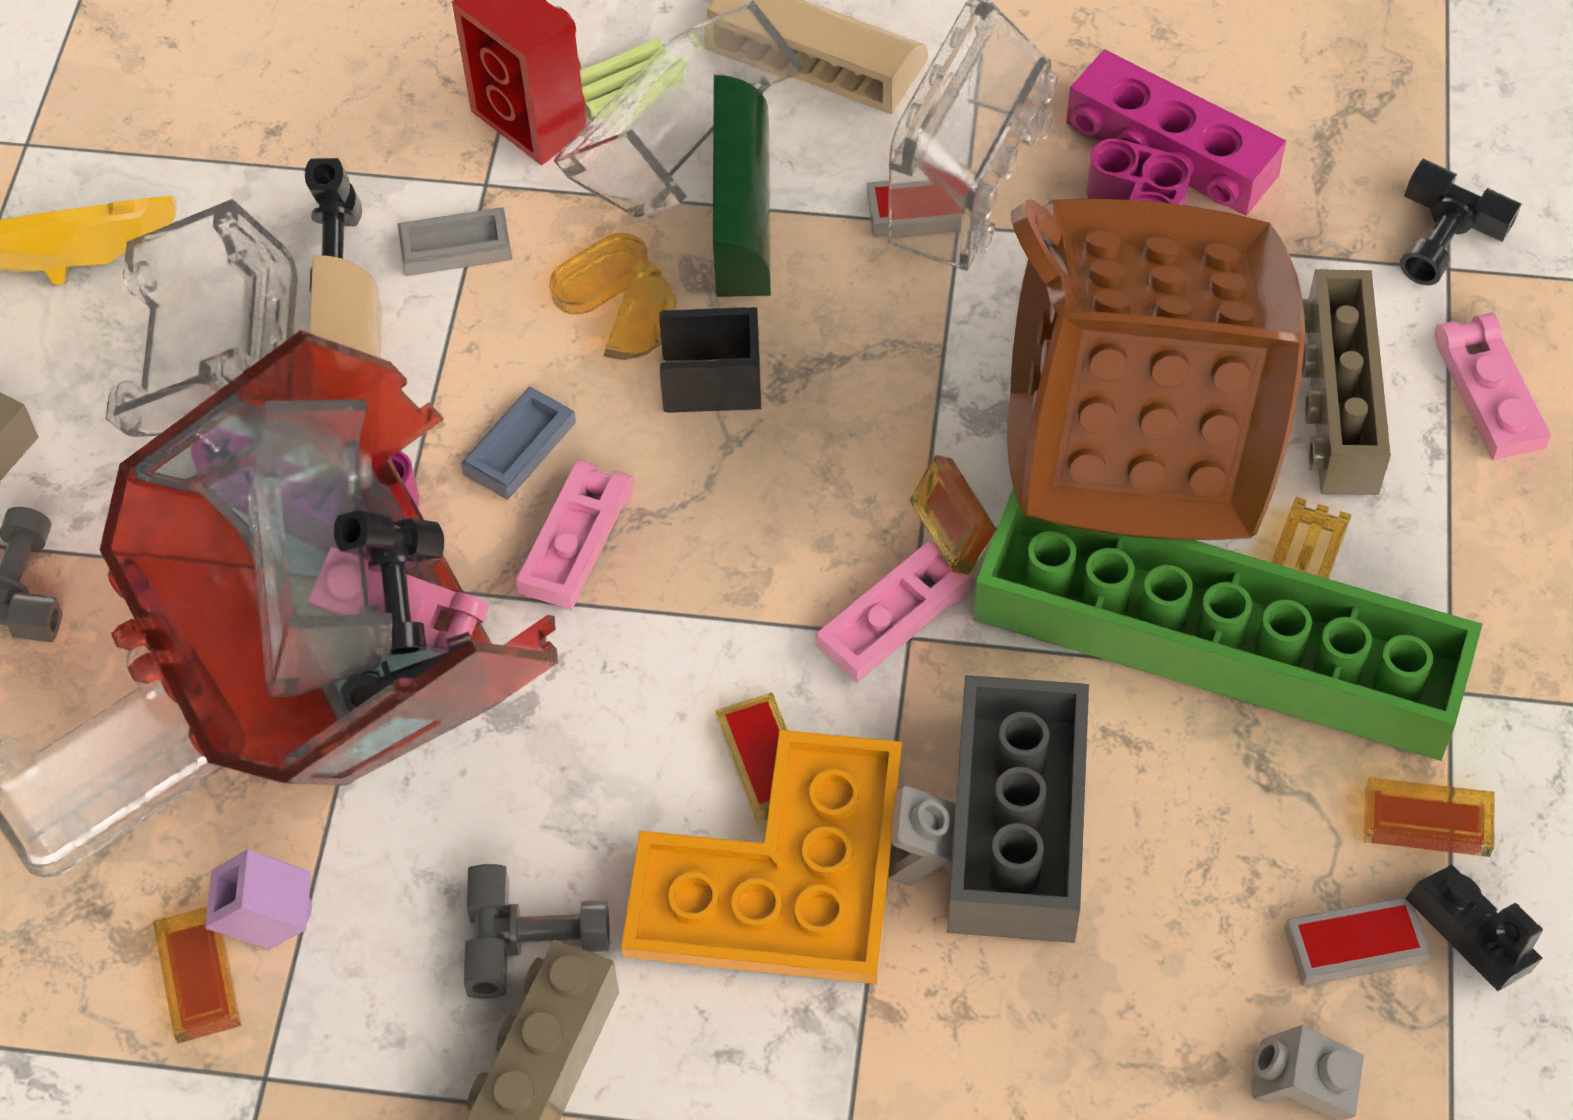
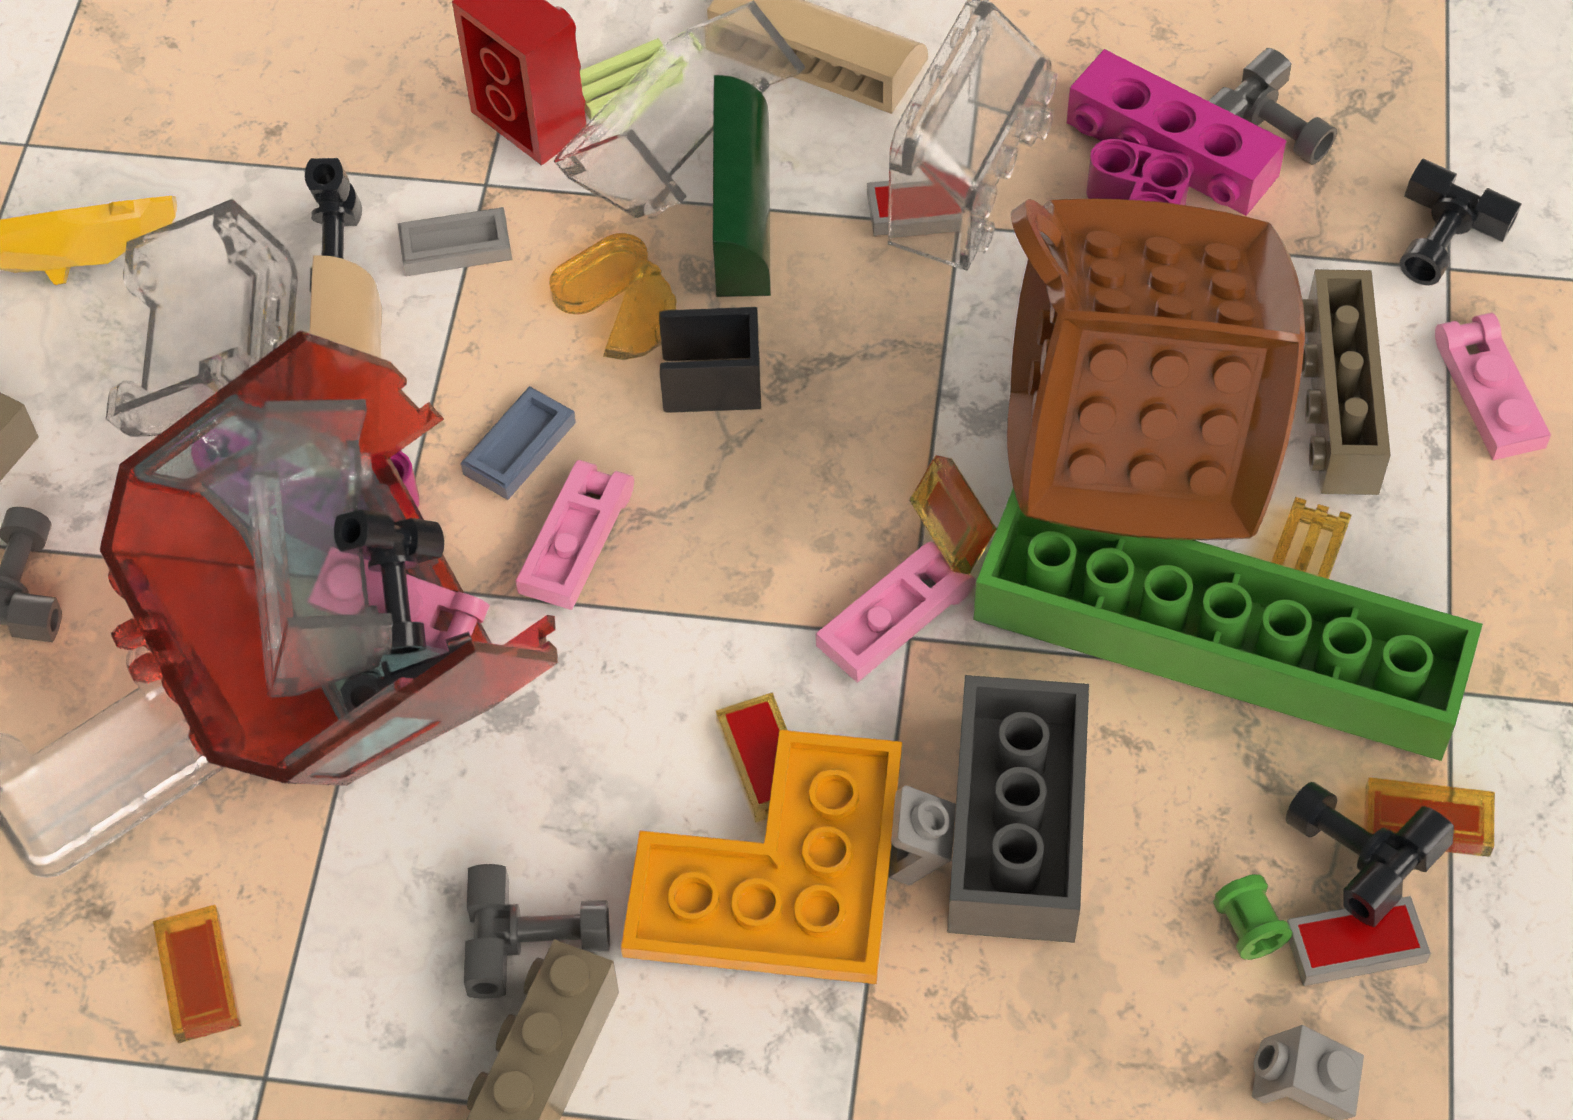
(258, 899): lavender brick -> none
(1252, 917): none -> bright green bush
(1257, 101): none -> dark grey bar
(1383, 856): none -> black bar
(1490, 941): black hinge -> none

